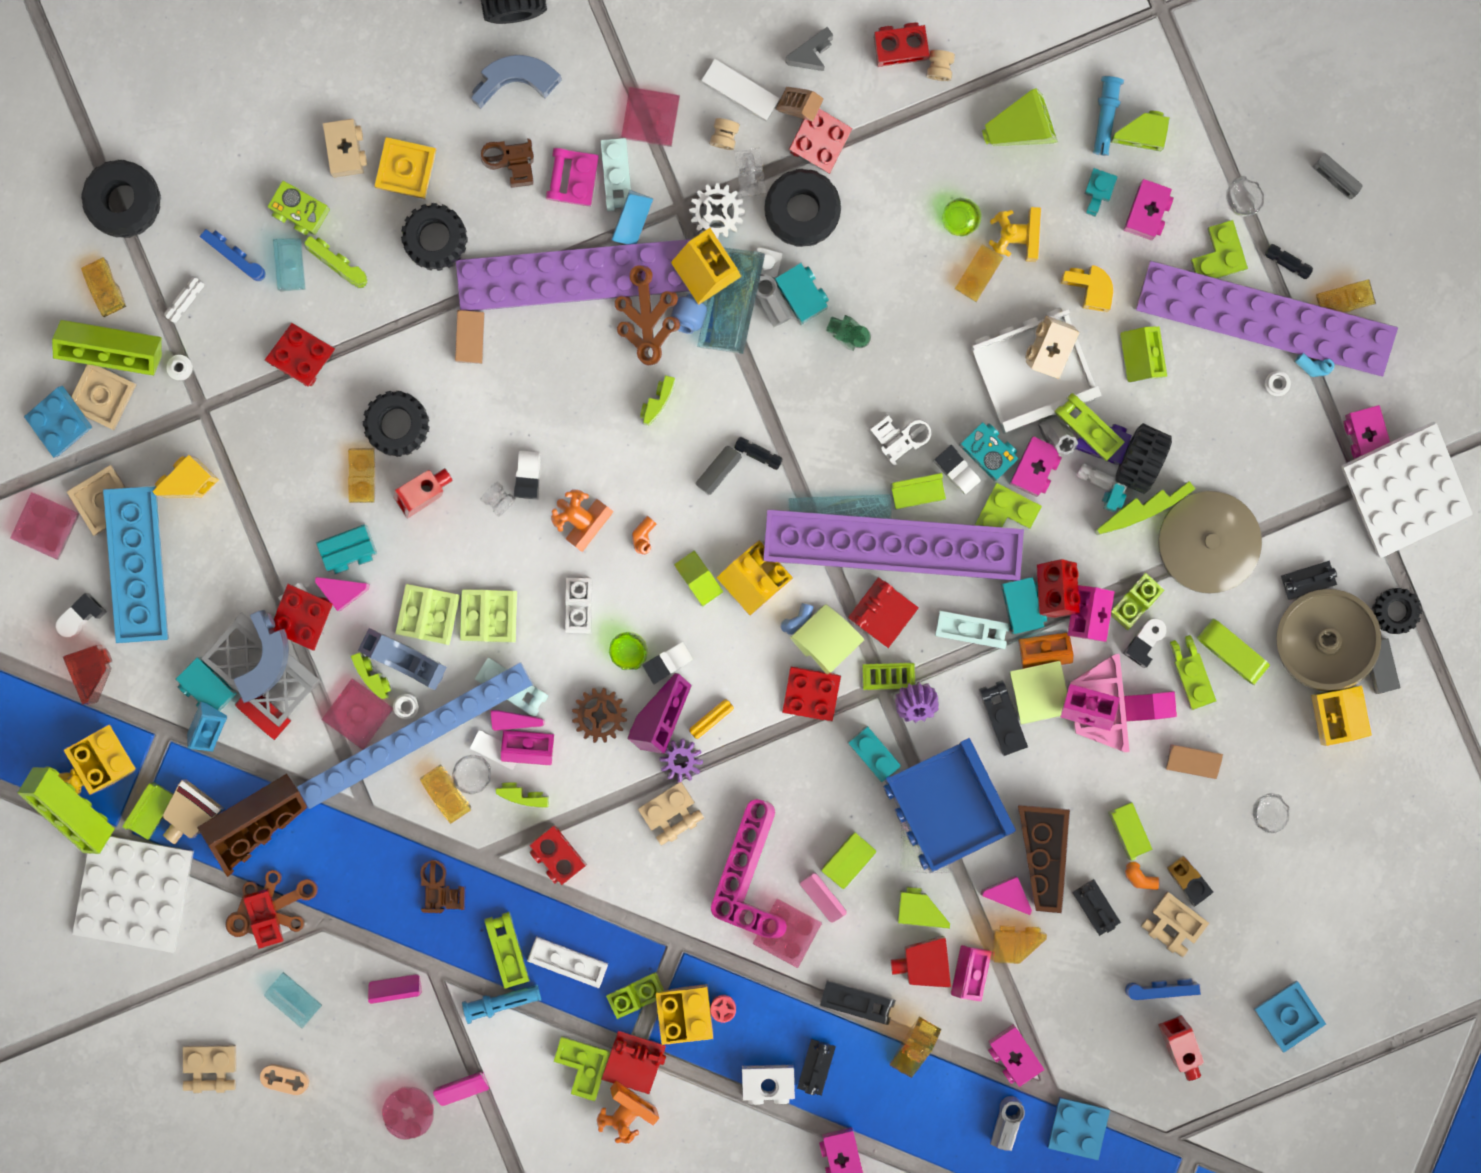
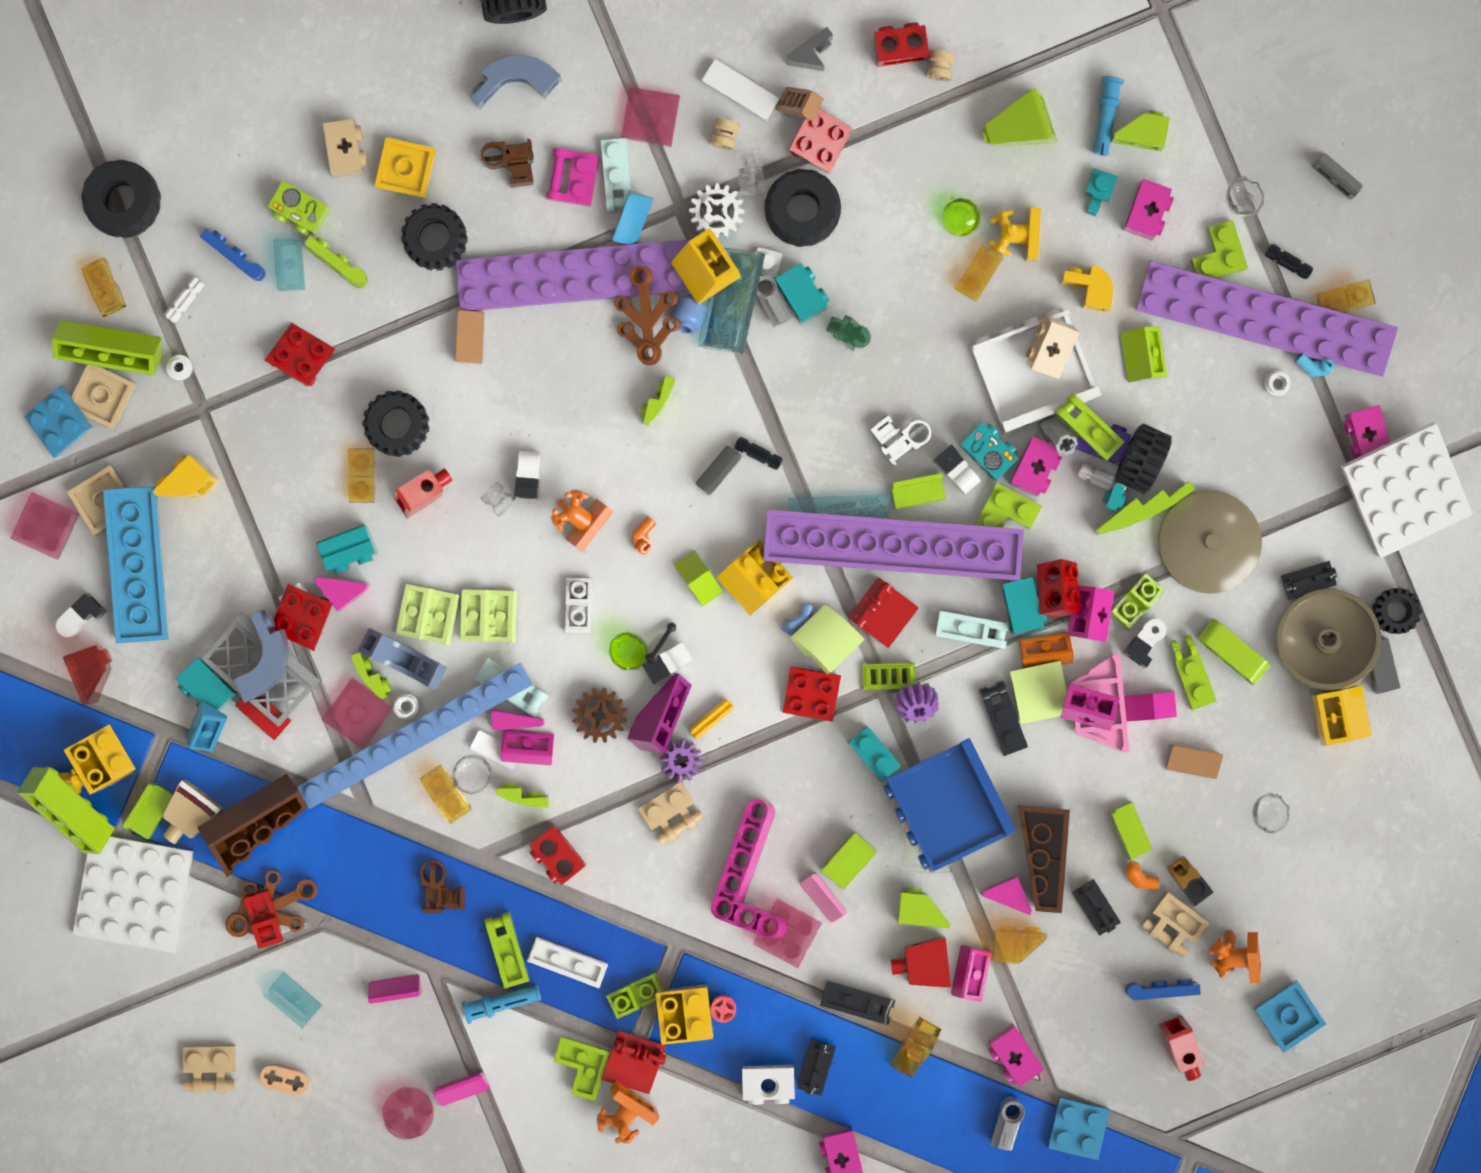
(651, 657): none -> black hinge
(1231, 957): none -> orange piece

